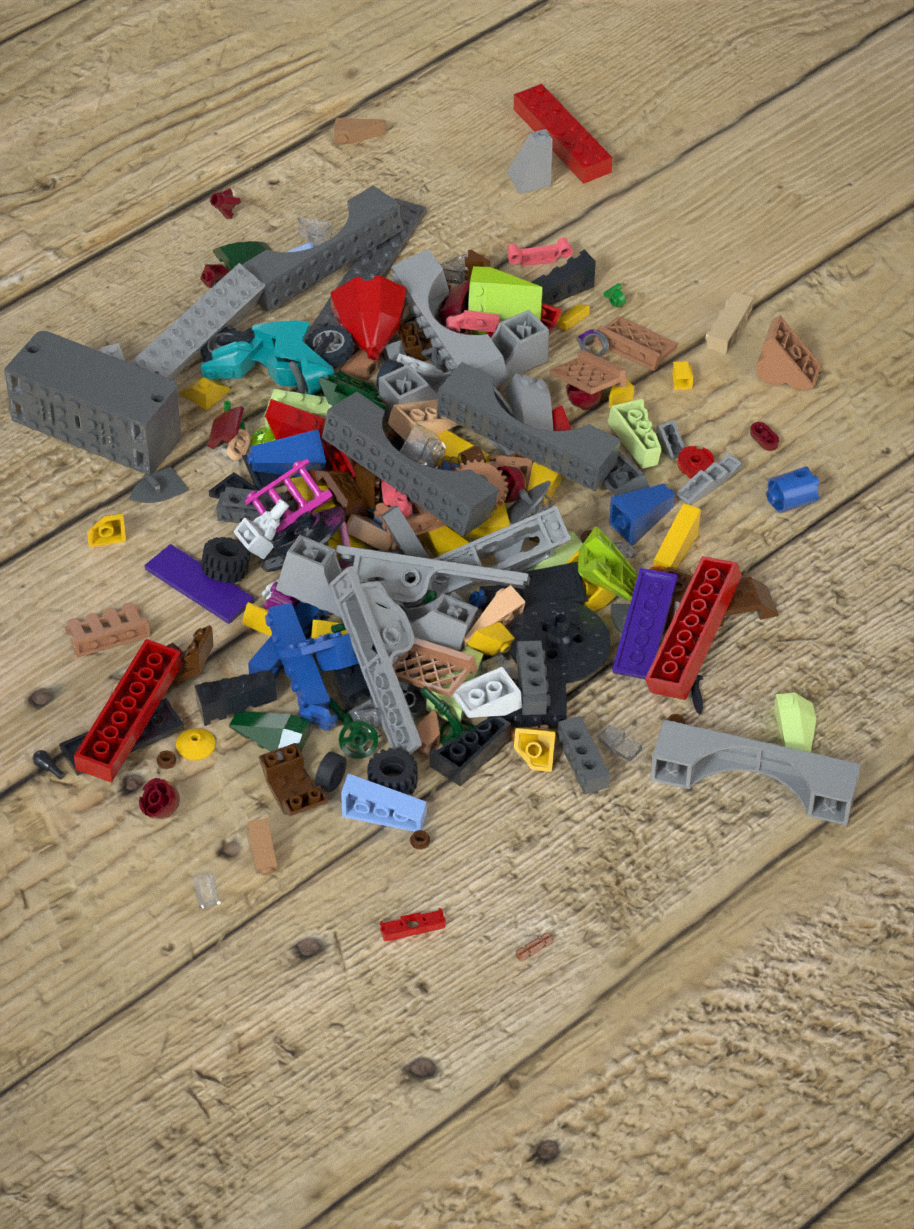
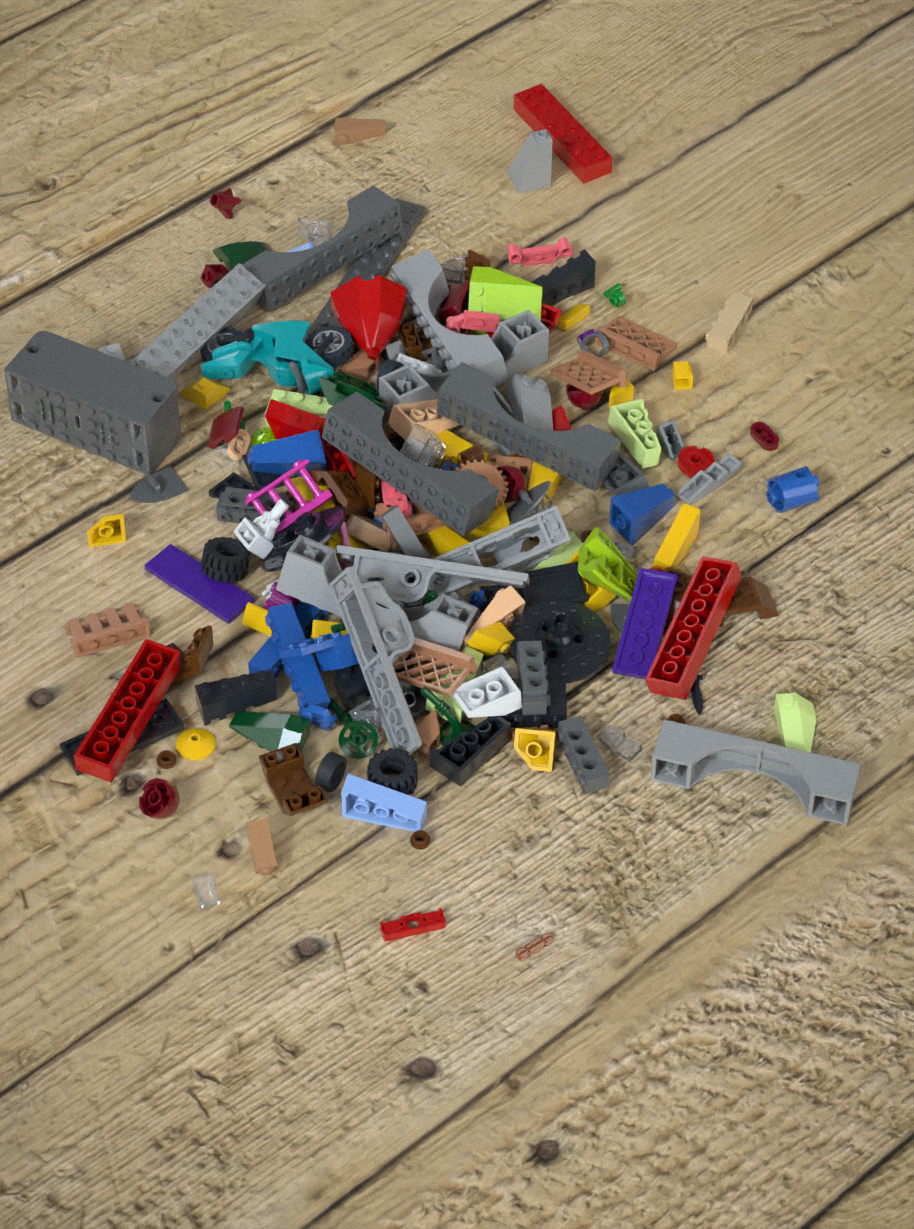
(43, 760): black piece -> none
(786, 358): nougat brick -> none

